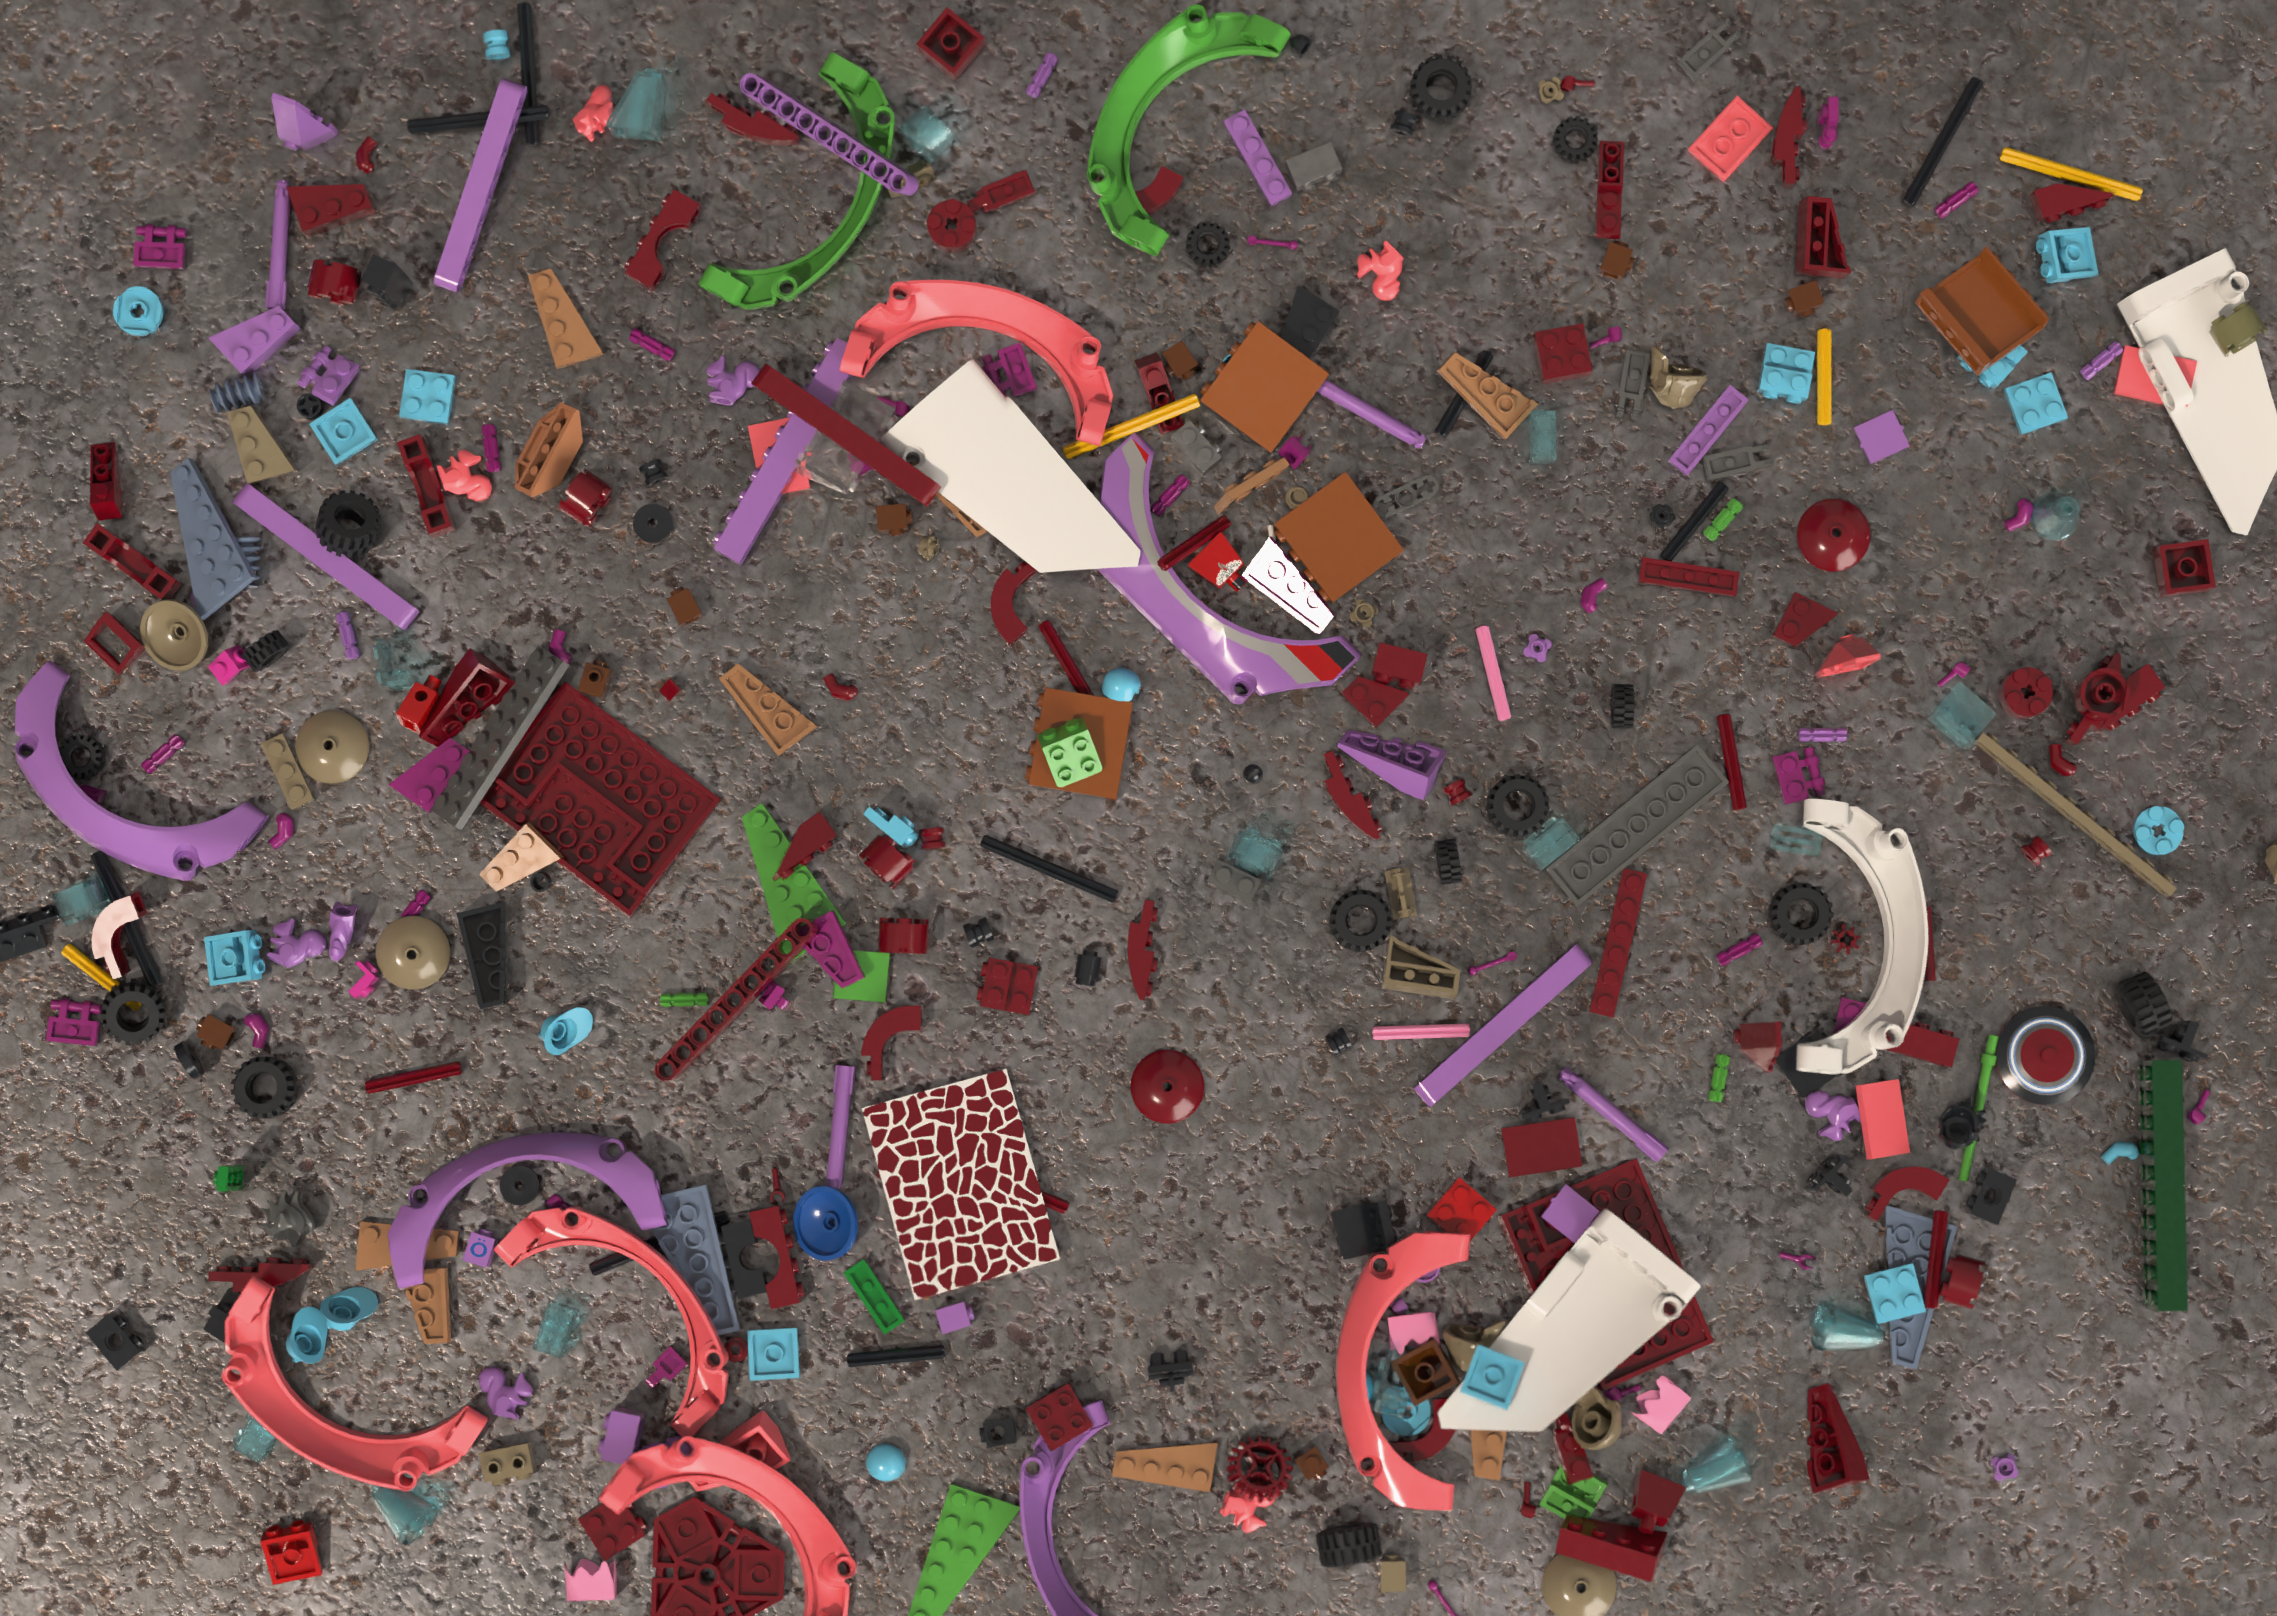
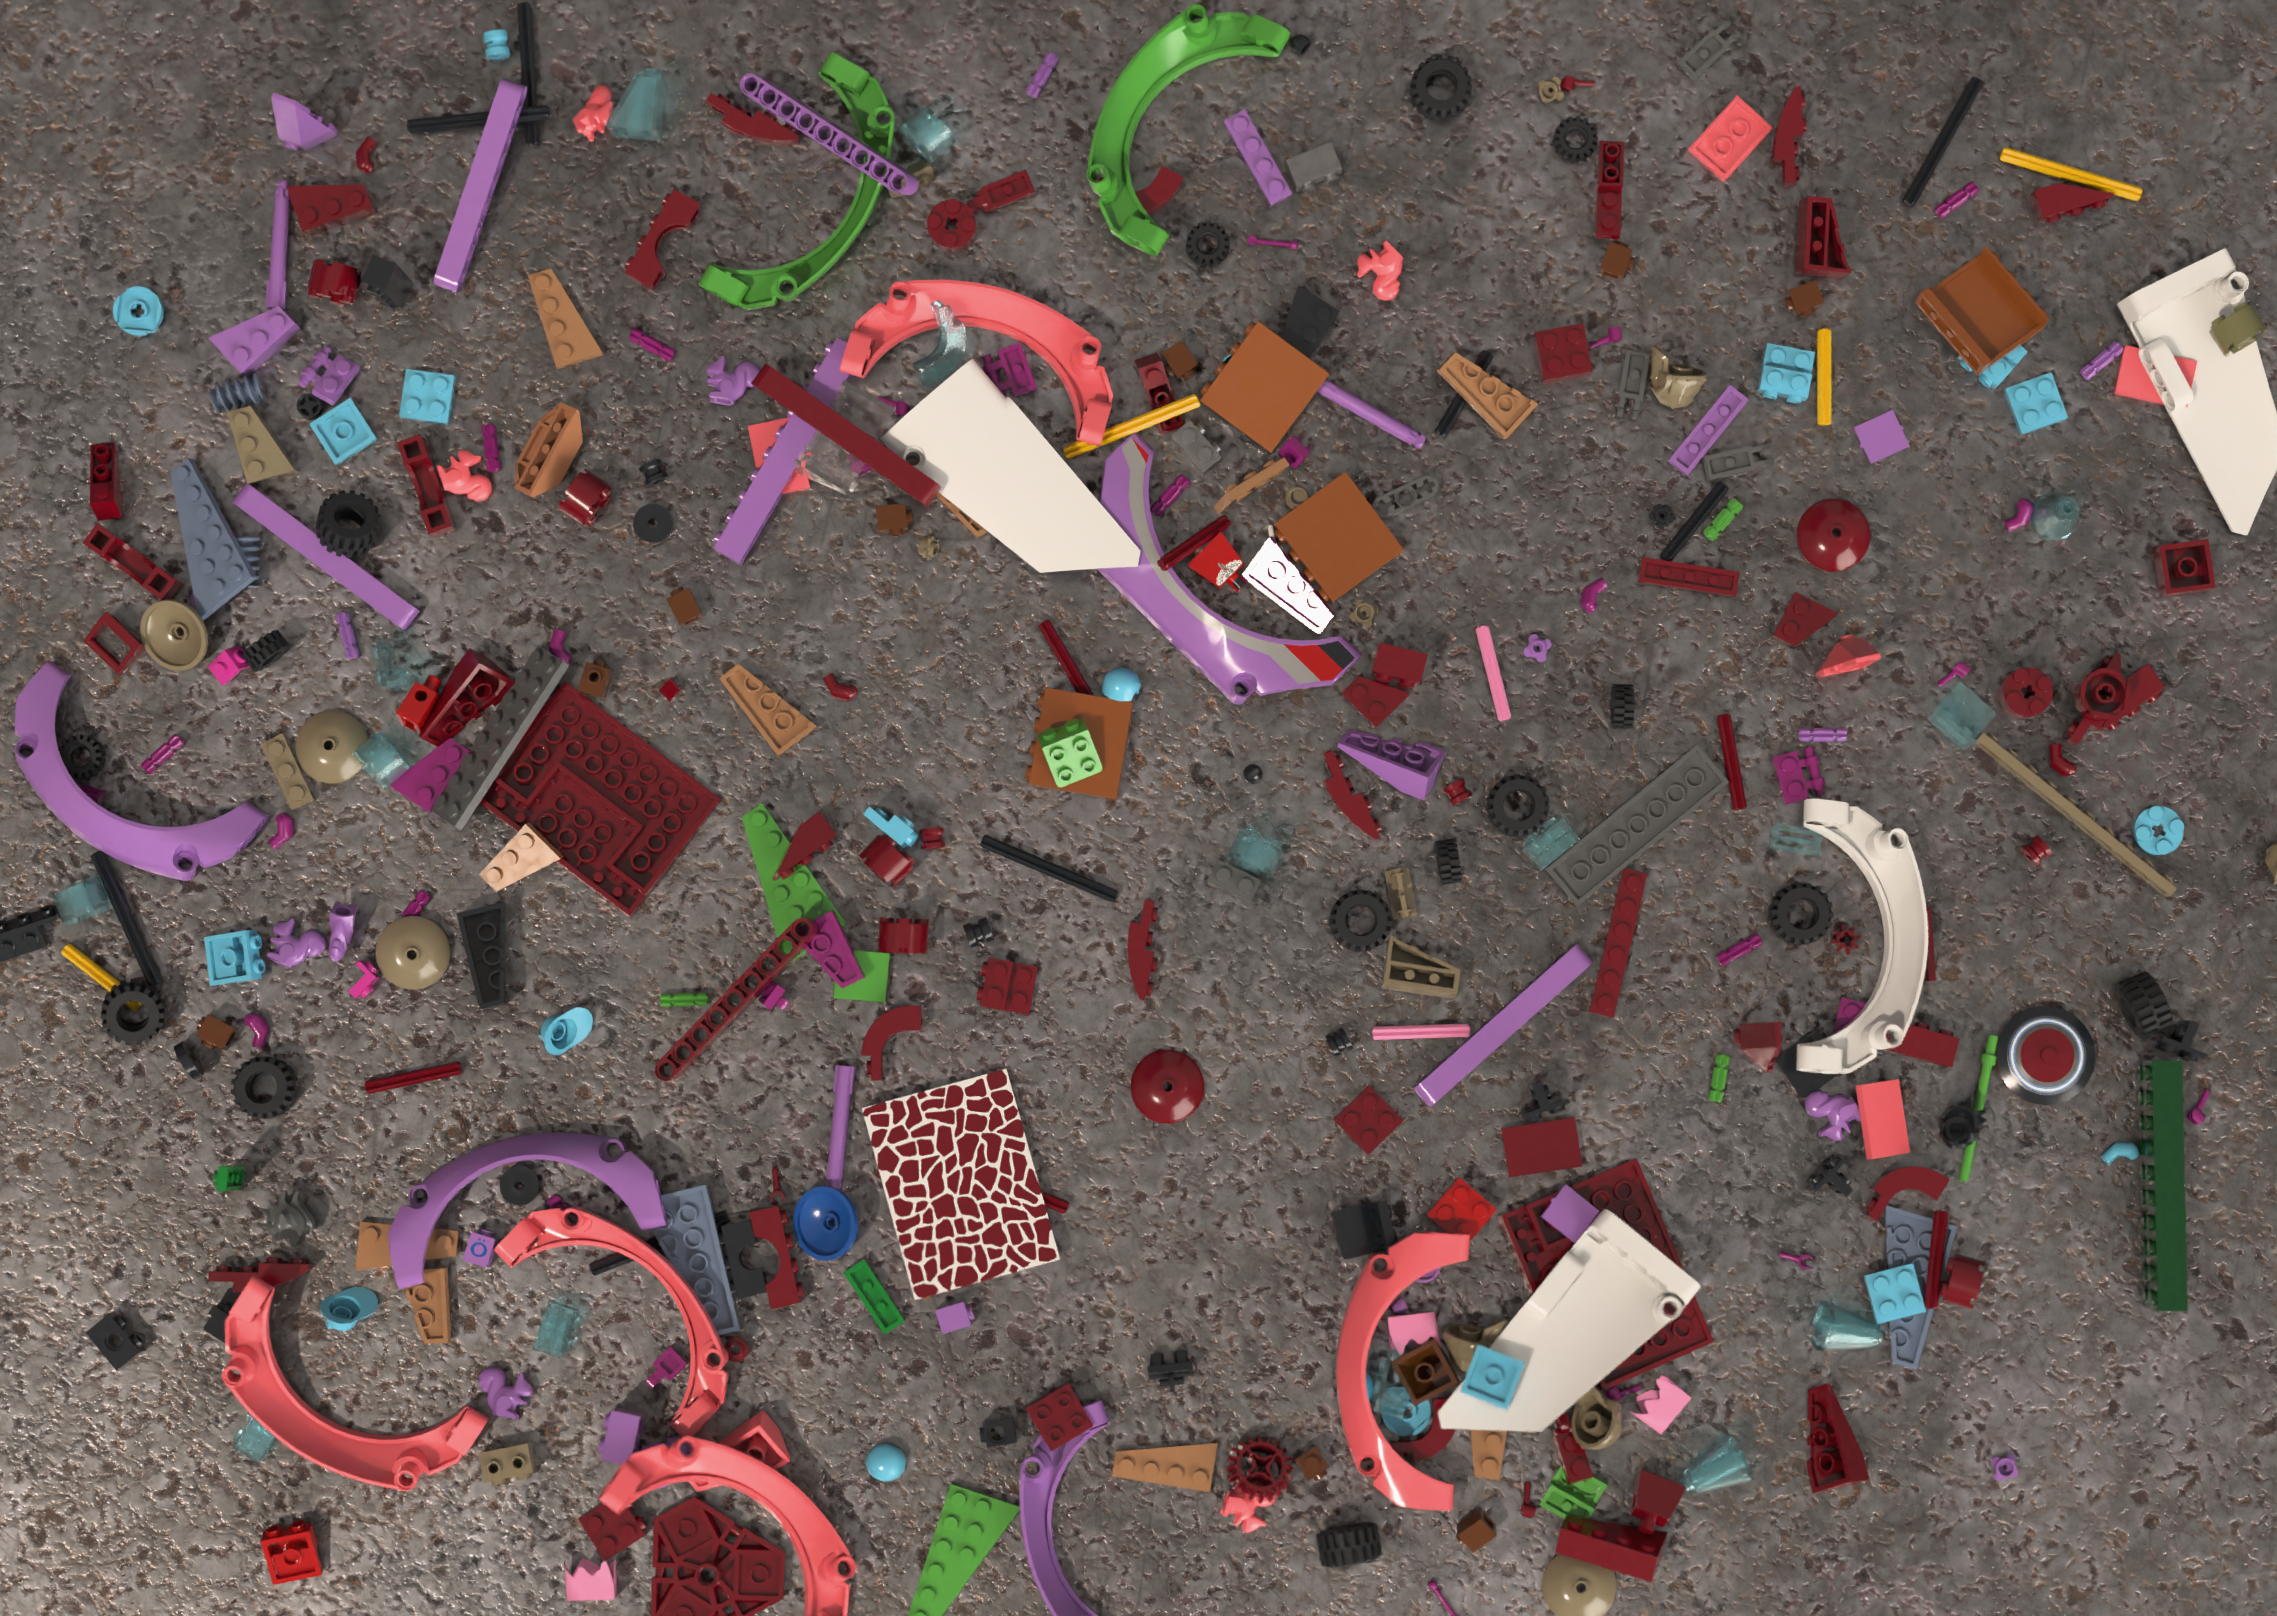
(74, 1031): magenta plate -> none
(108, 930): arch -> none
(159, 254): magenta plate -> none
(307, 1336): medium azure piece -> none
(381, 760): none -> clear light blue brick
(404, 1512): clear light blue cone -> none
(536, 878): black hinge -> none
(773, 1354): medium azure plate -> none
(895, 1356): black axle -> none
(949, 352): none -> clear light blue arch
(950, 44): dark red brick -> none
(1002, 596): dark red arch -> none
(1087, 968): black brick -> none
(1368, 1120): none -> dark red plate
(1392, 1573): dark tan brick -> none
(1403, 123): black wheel -> none
(1476, 1530): none -> reddish brown brick
(1511, 956): magenta hinge -> none
(1542, 437): clear light blue brick -> none
(1644, 1139): medium lavender piece -> none
(1828, 119): magenta plate -> none
(2002, 1187): black brick -> none
(2067, 254): medium azure plate -> none

